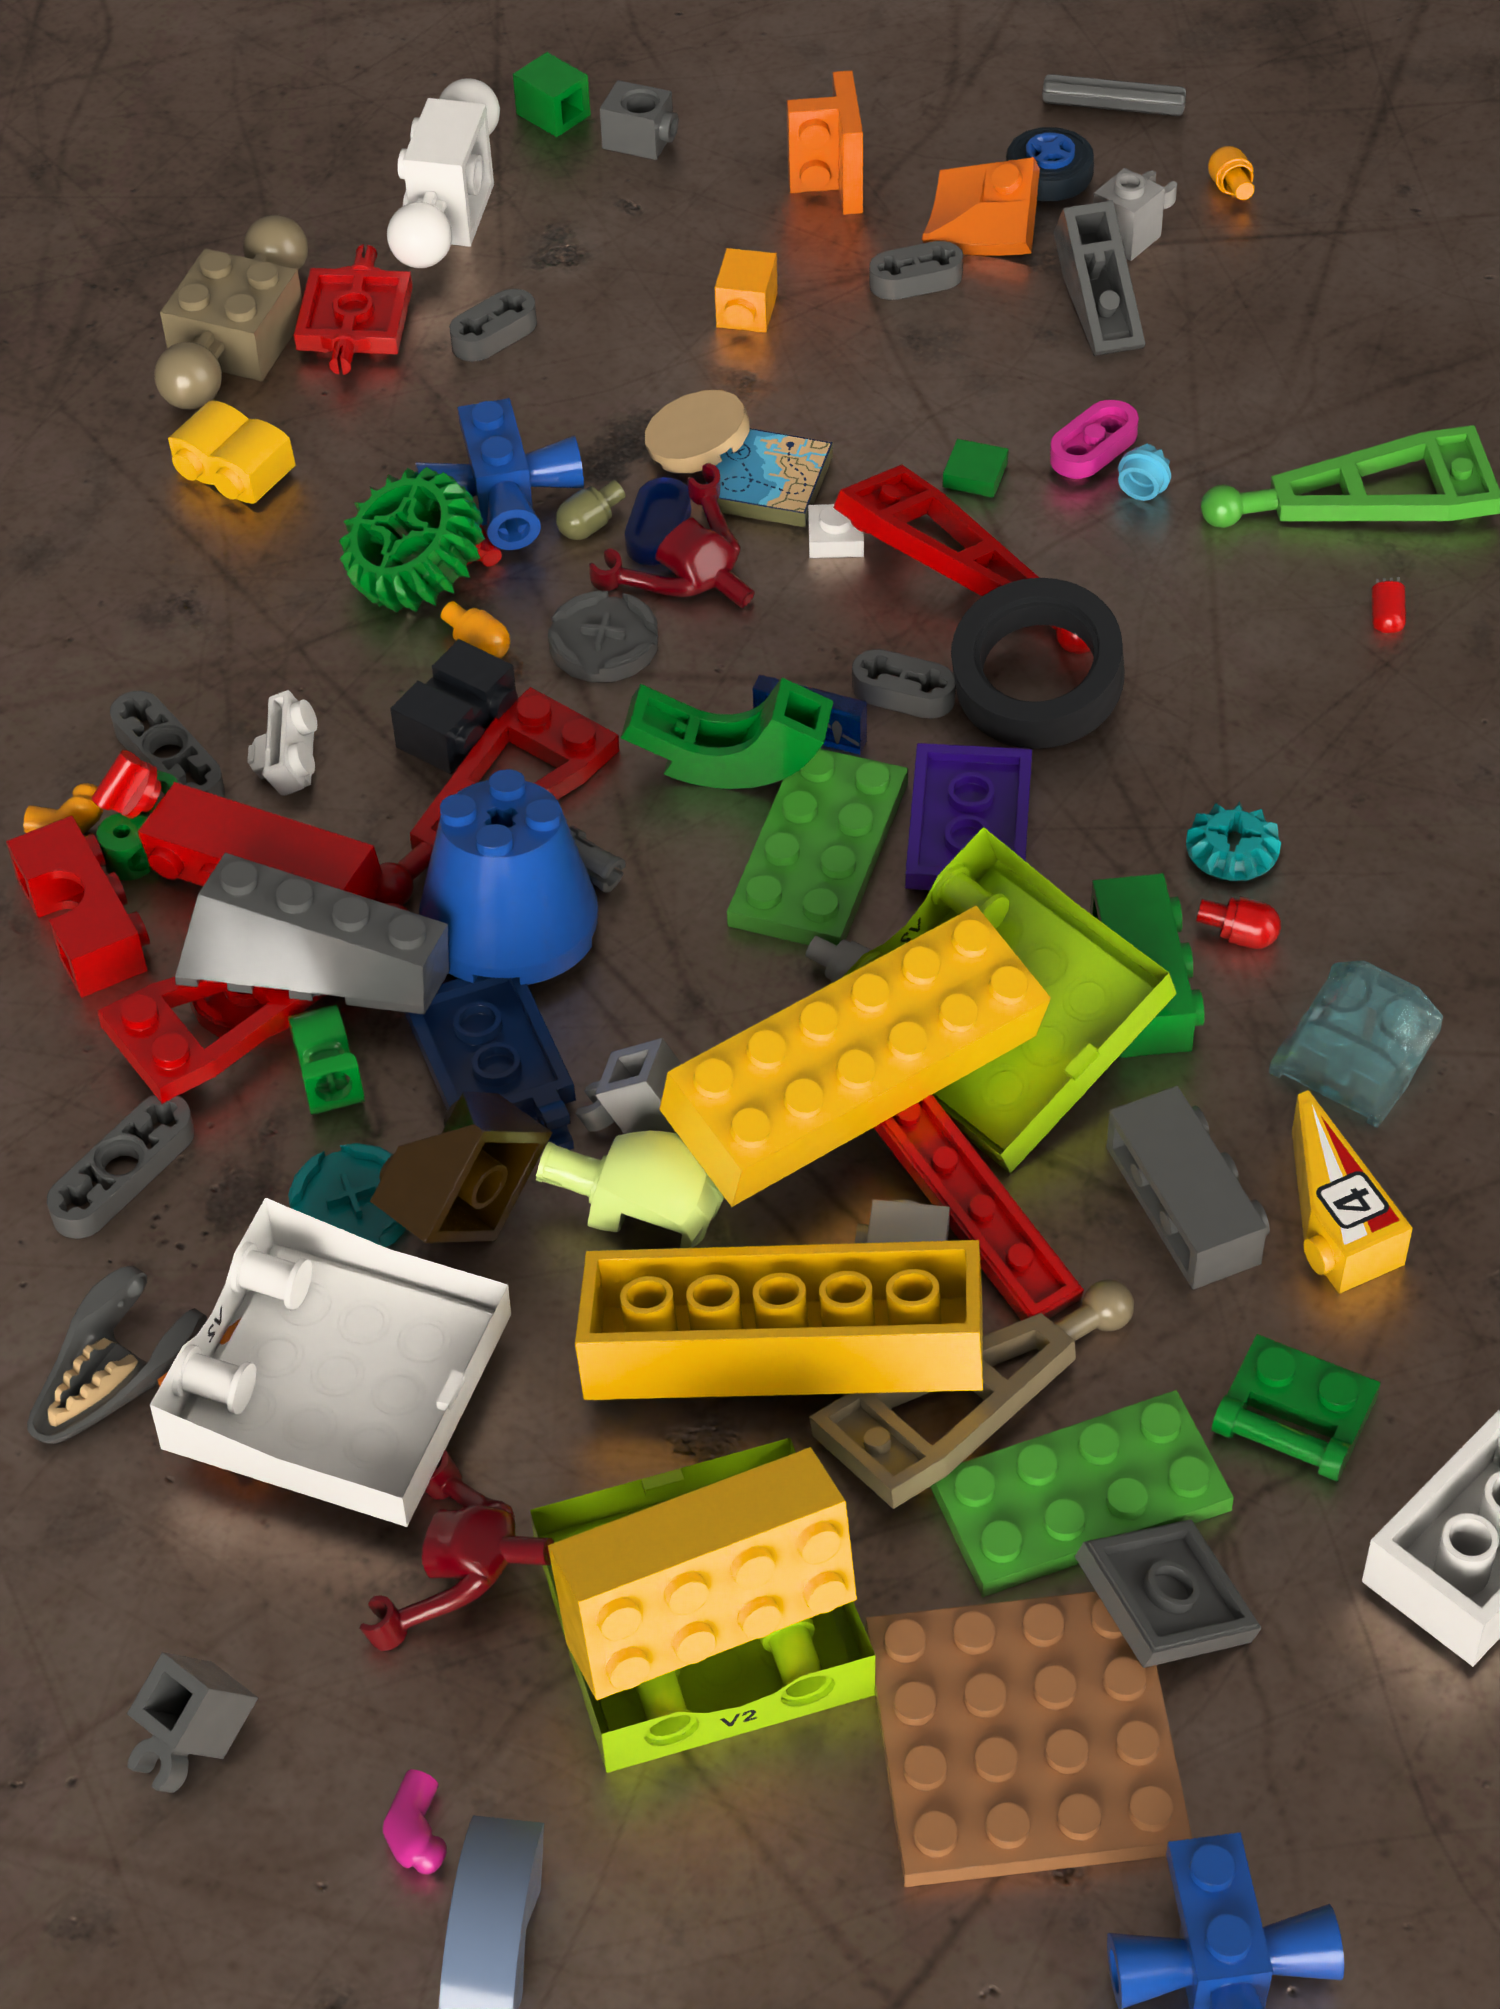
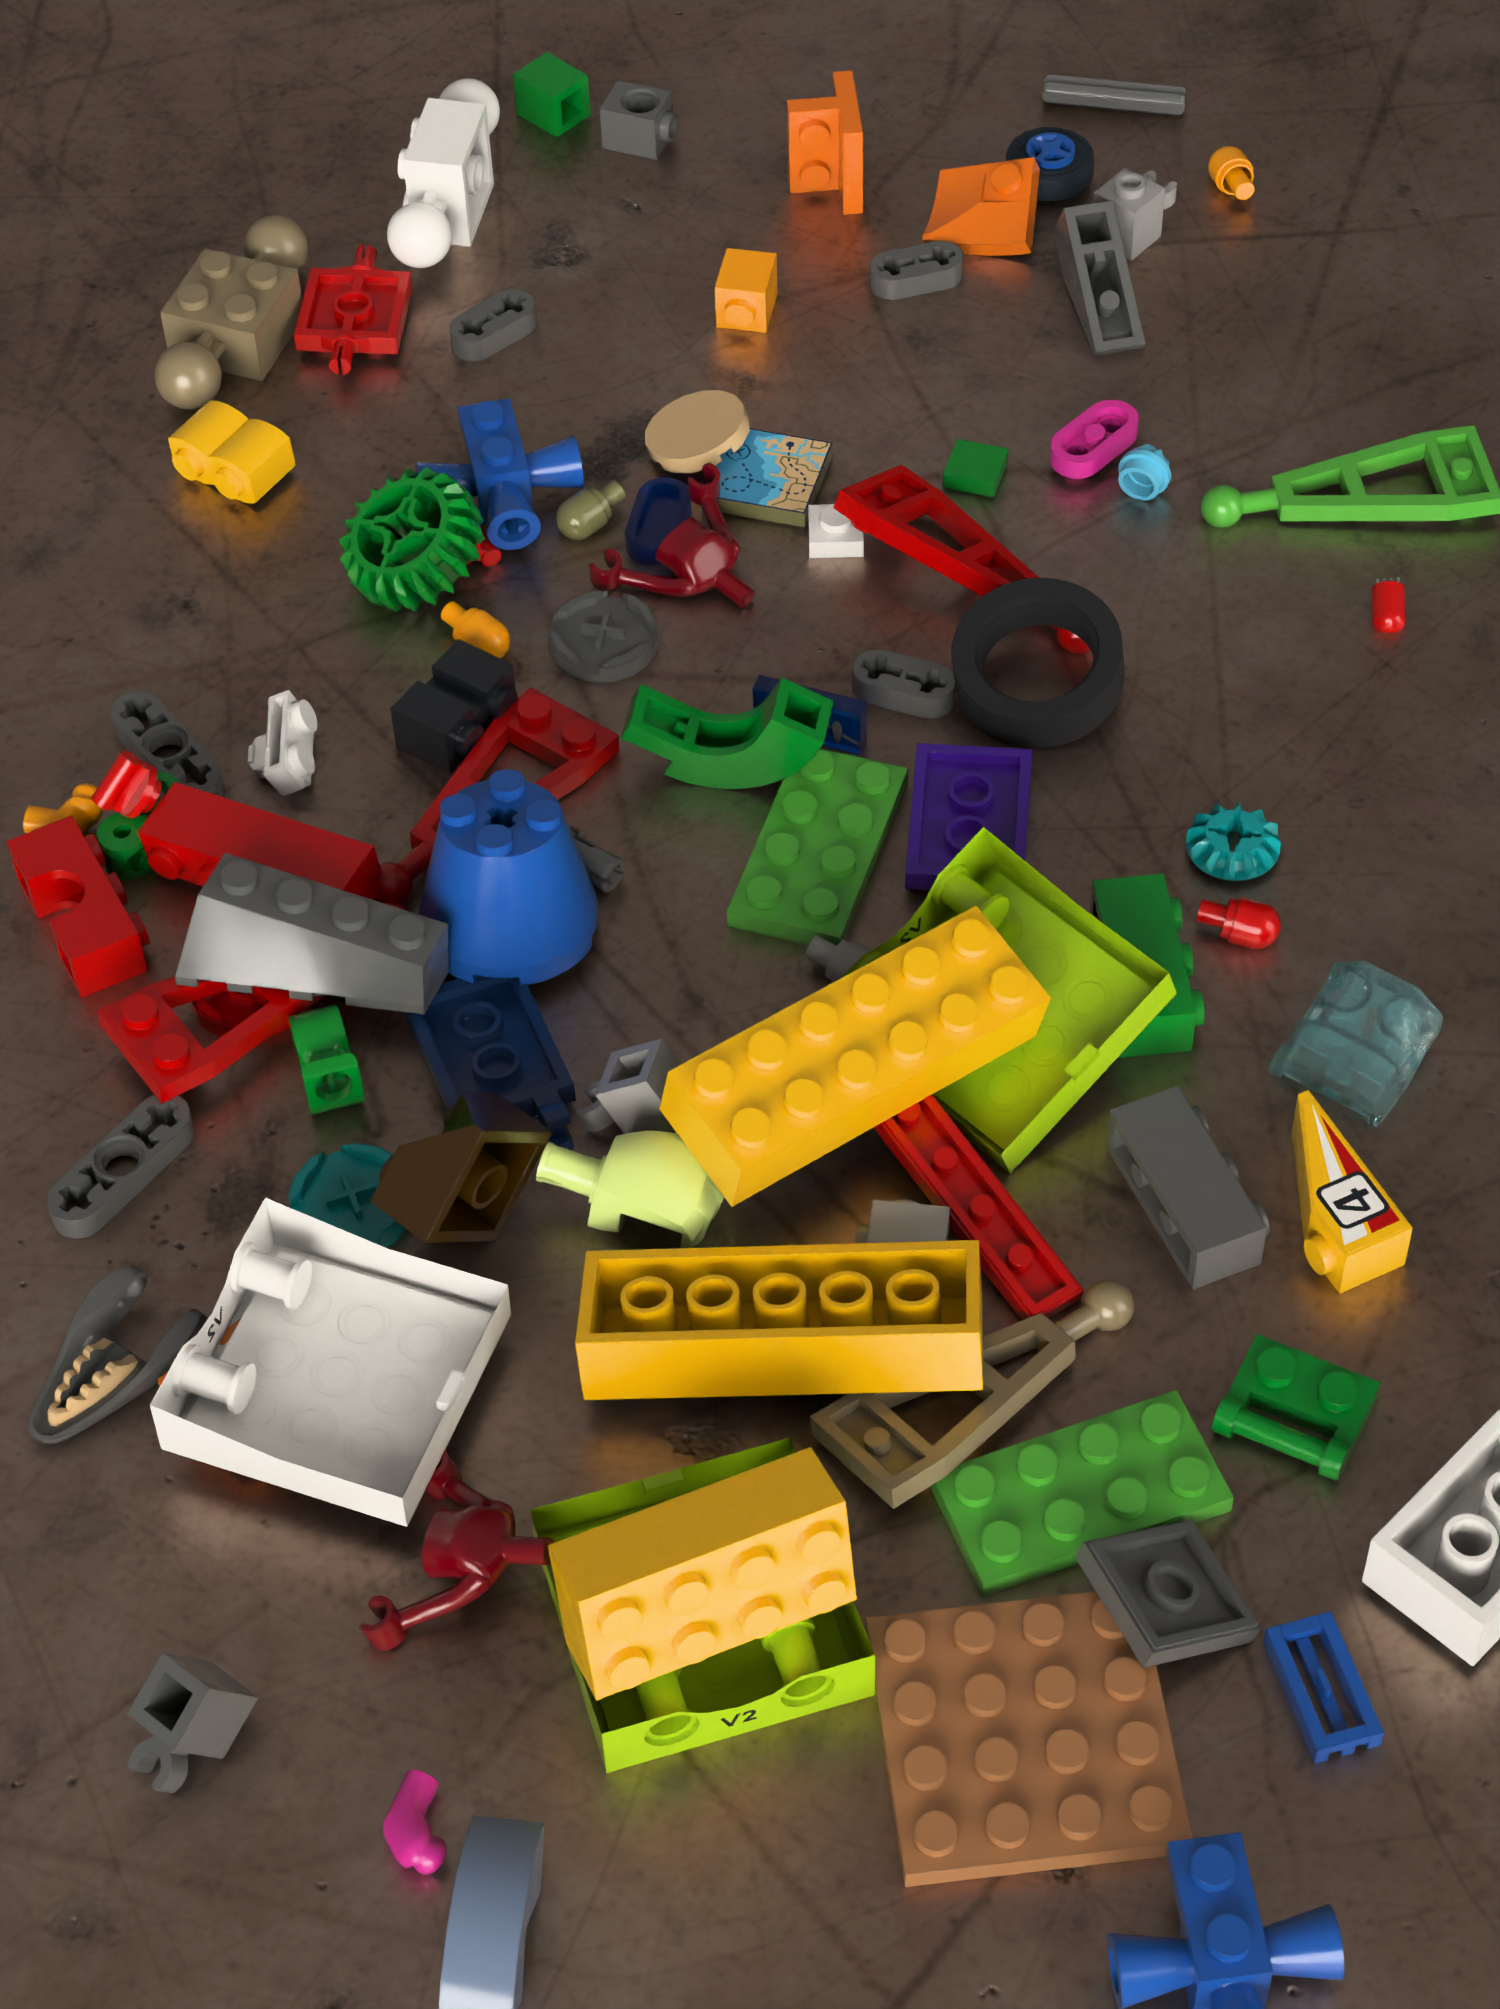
(1341, 1737): none -> blue tile

